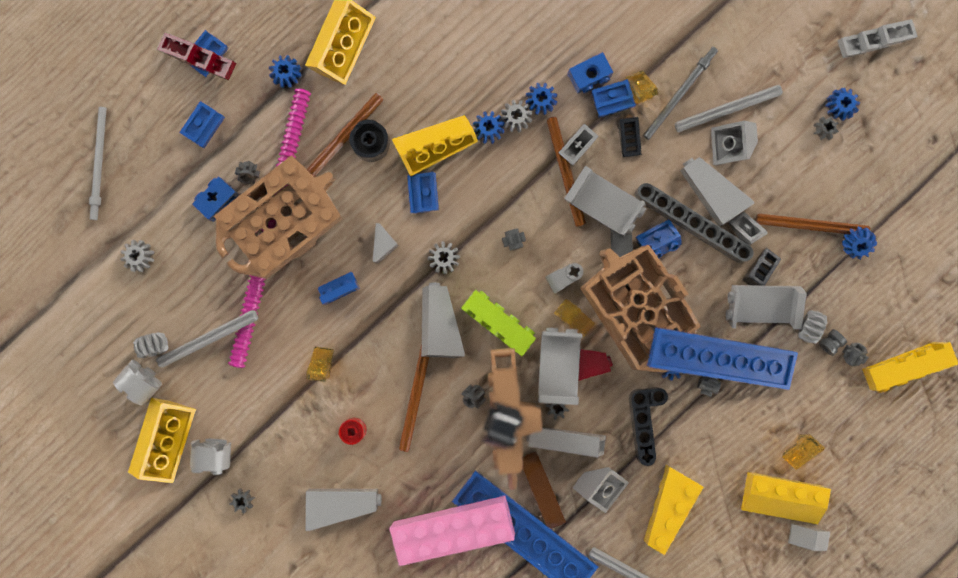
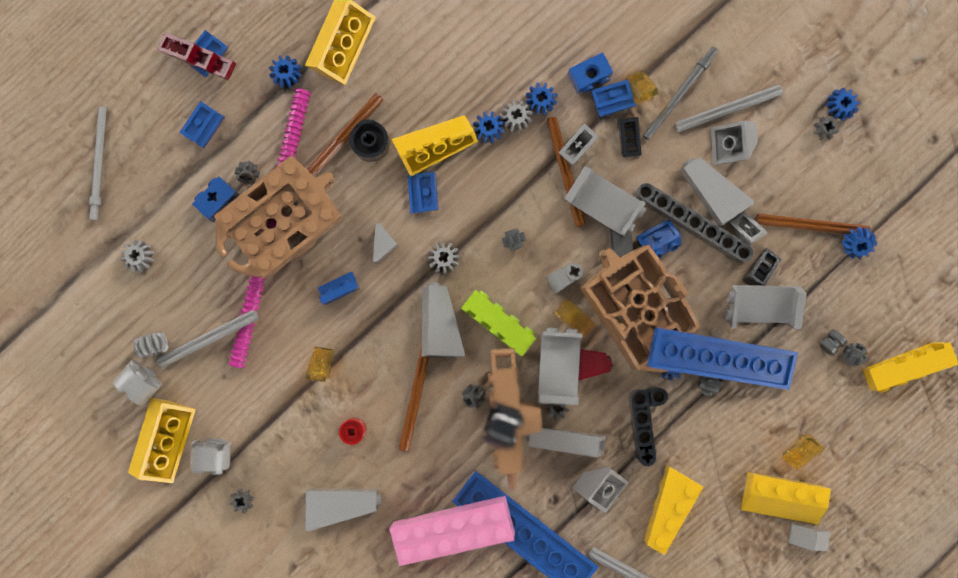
(542, 490): reddish brown slope -> none
(813, 327): light grey gear -> none
(877, 38): light grey slope -> none

